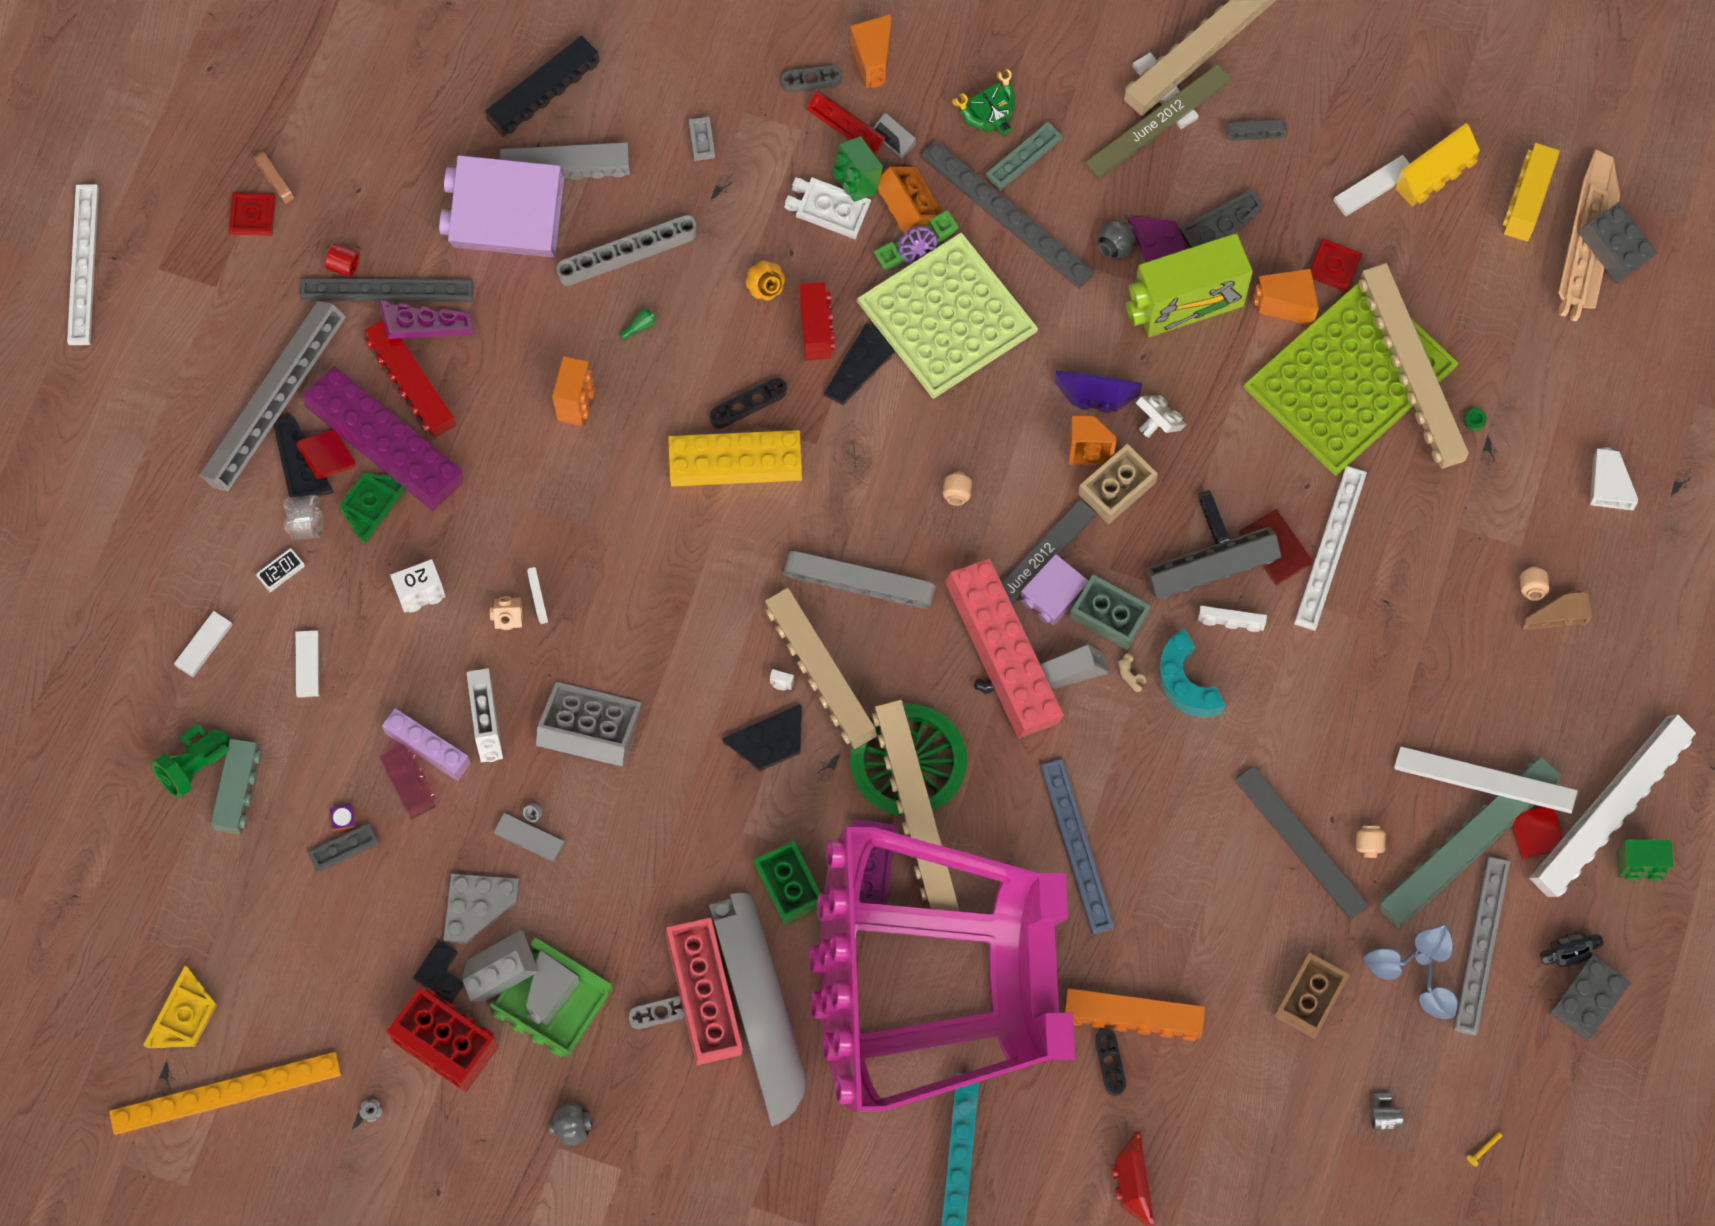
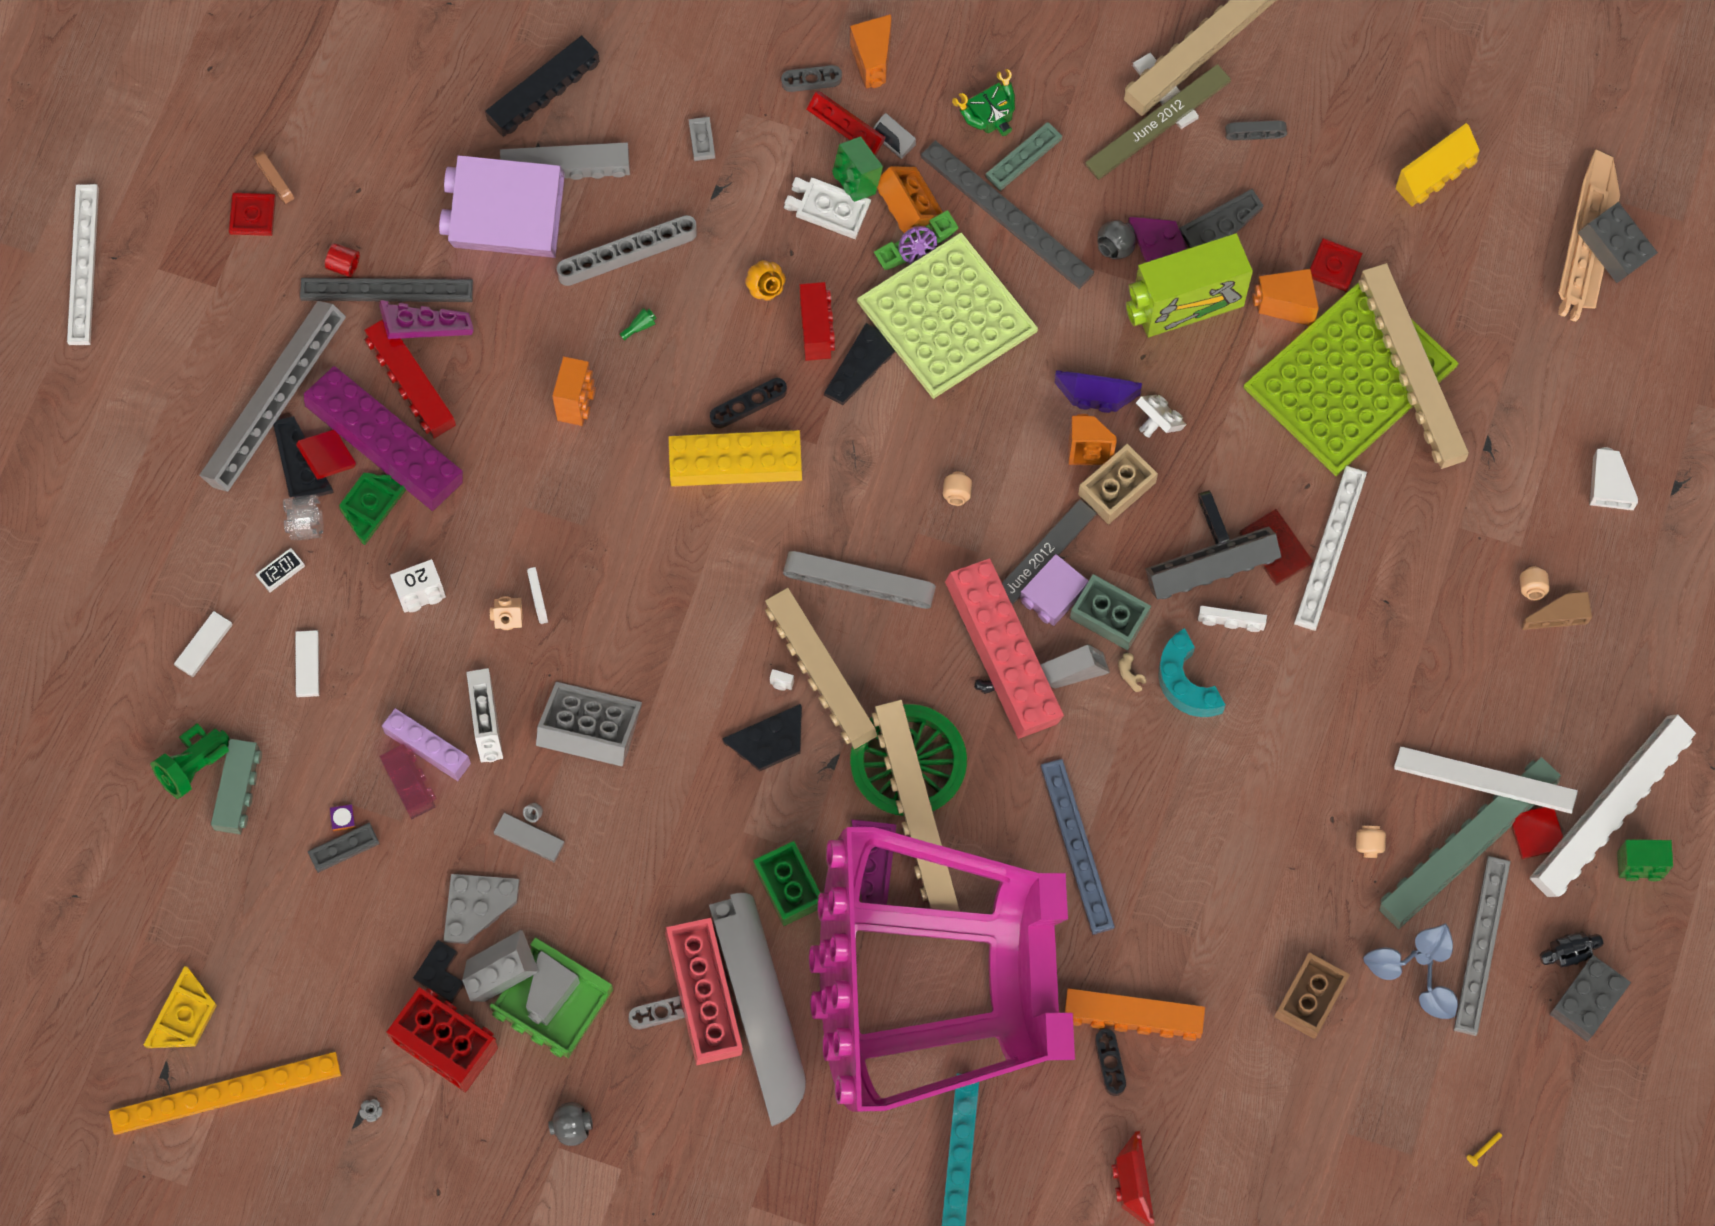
(1301, 843): dark grey tile -> none
(1370, 187): white tile -> none
(1384, 1116): flat silver piece -> none
(1475, 419): green tile -> none
(1530, 191): yellow brick -> none

